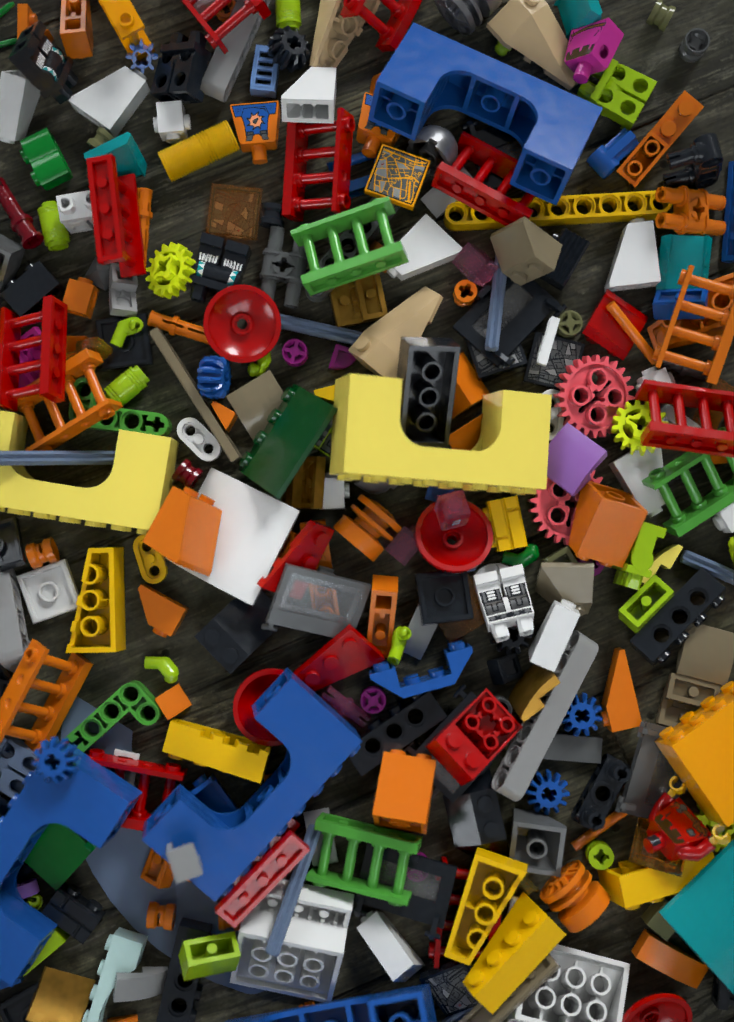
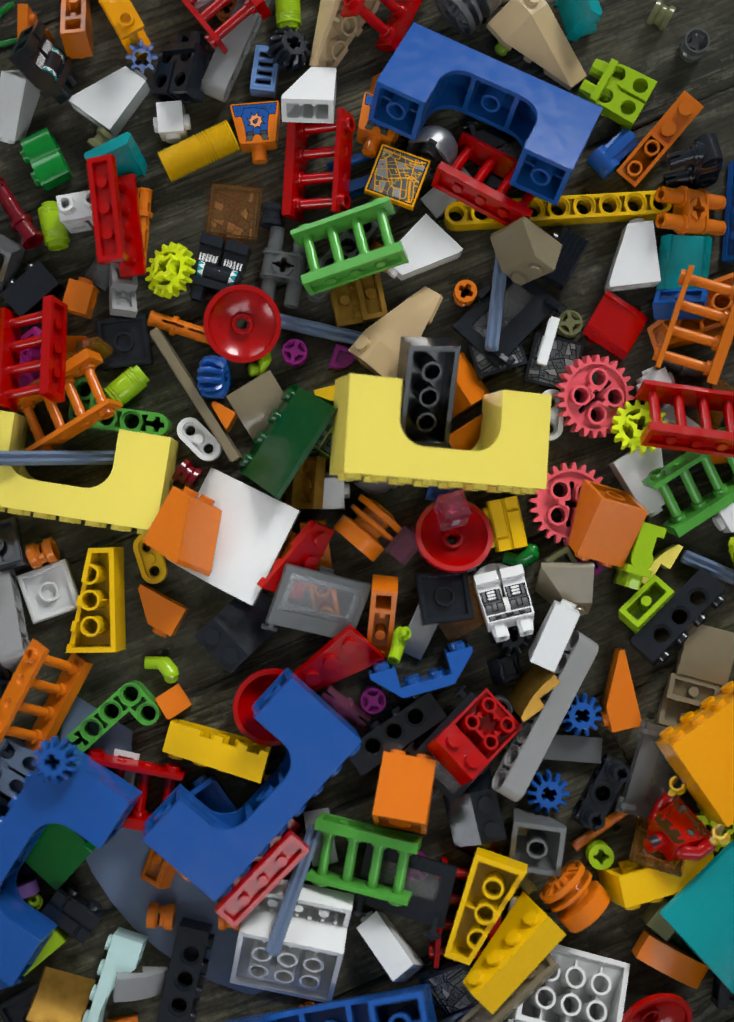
(125, 328): lime arm -> none
(184, 862): light grey panel -> none
(209, 955): lime brick -> none
(475, 264): clear pink brick -> none
(573, 459): medium lavender slope -> none
(592, 48): dark pink torso -> none
(631, 331): orange bar -> none

